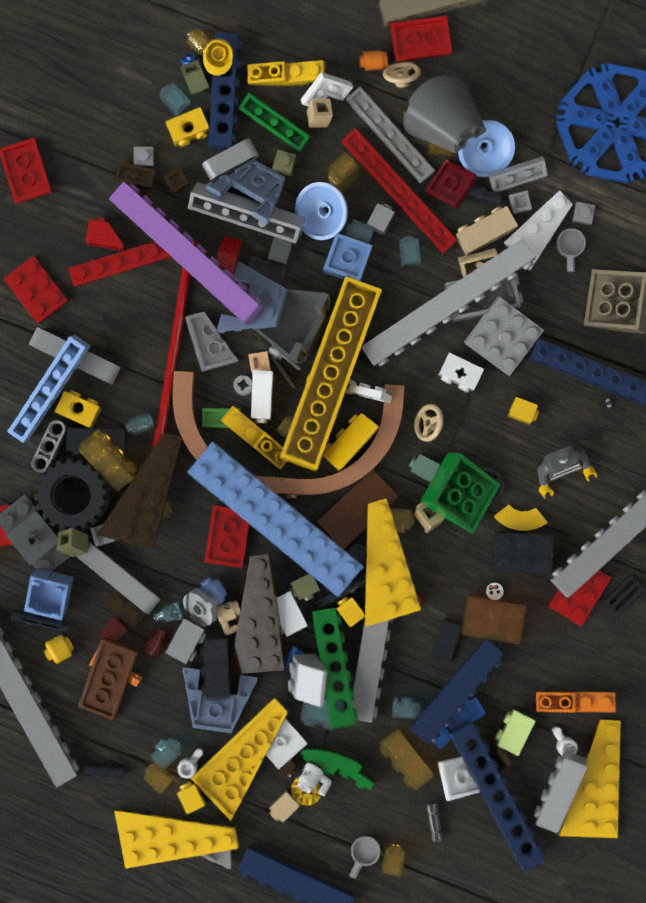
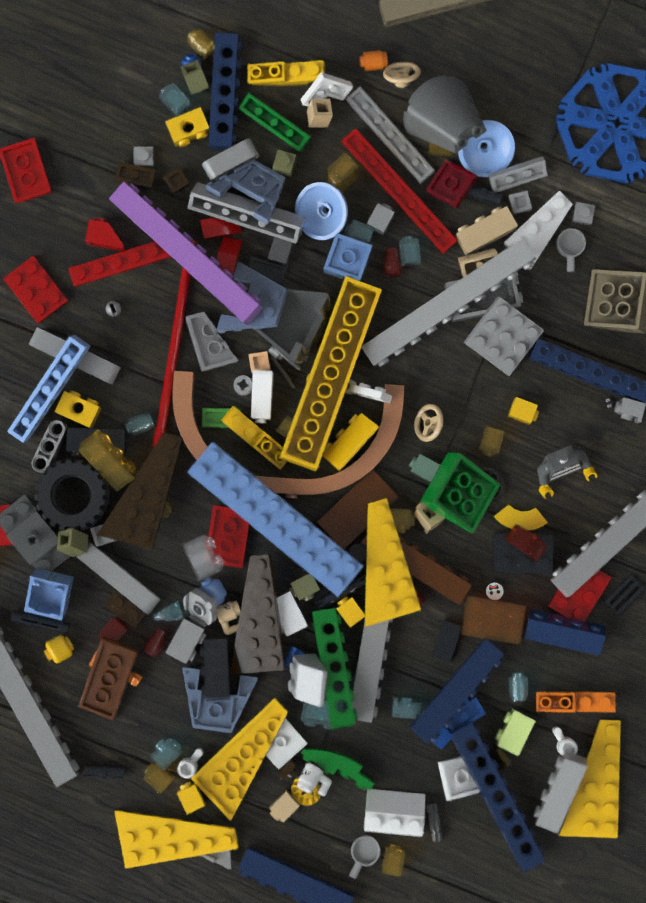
(117, 307): none -> light grey hinge
(203, 557): none -> clear brick
(217, 227): none -> red slope
(218, 56): yellow hat -> none
(392, 263): none -> clear red cone
(394, 812): none -> white slope
(405, 759): clear yellow brick -> none
(421, 39): red plate -> none
(432, 574): none -> reddish brown brick
(471, 372): white brick -> none
(491, 441): none -> clear yellow brick
(518, 687): none -> clear light blue brick
(526, 542): none -> clear red slope
(564, 632): none -> dark blue brick
(630, 409): none -> light grey brick

